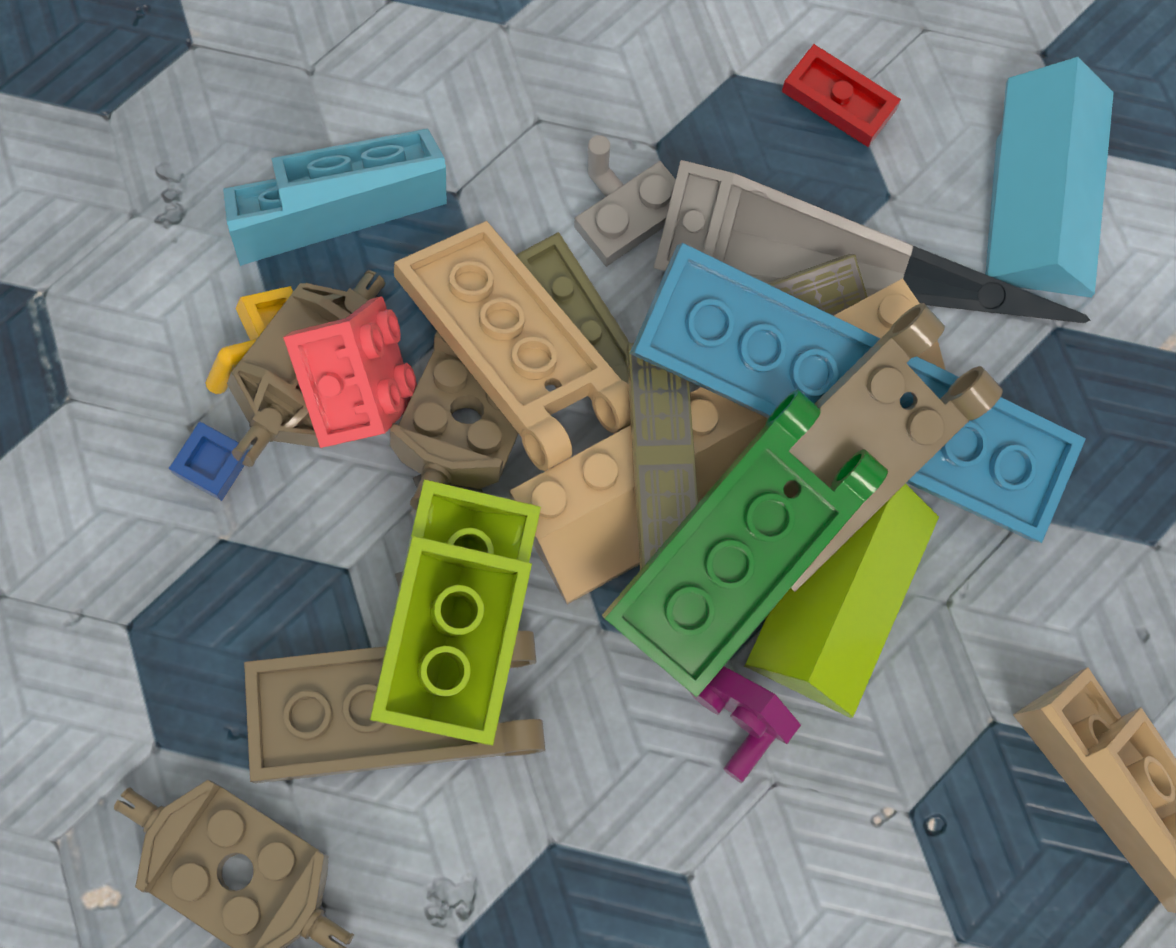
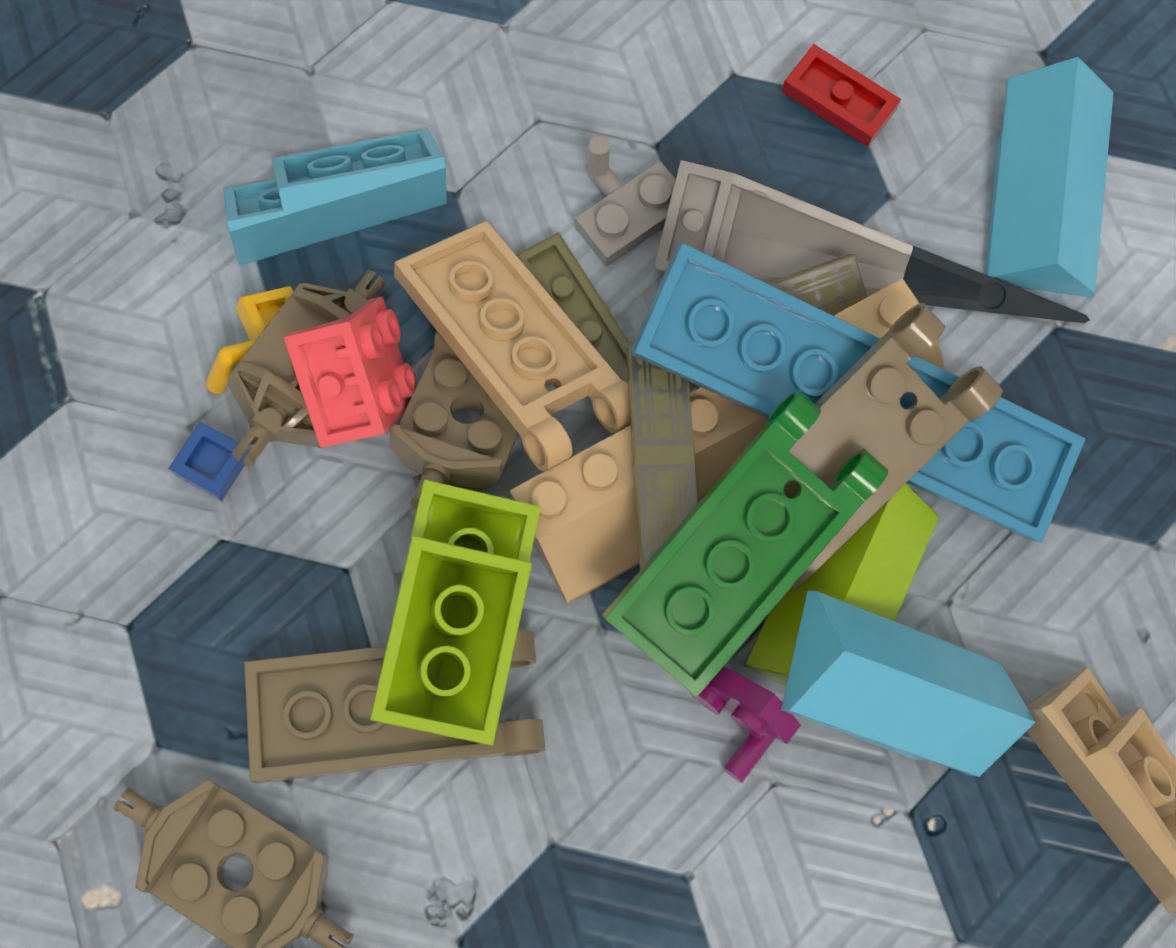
(901, 688): none -> medium azure slope

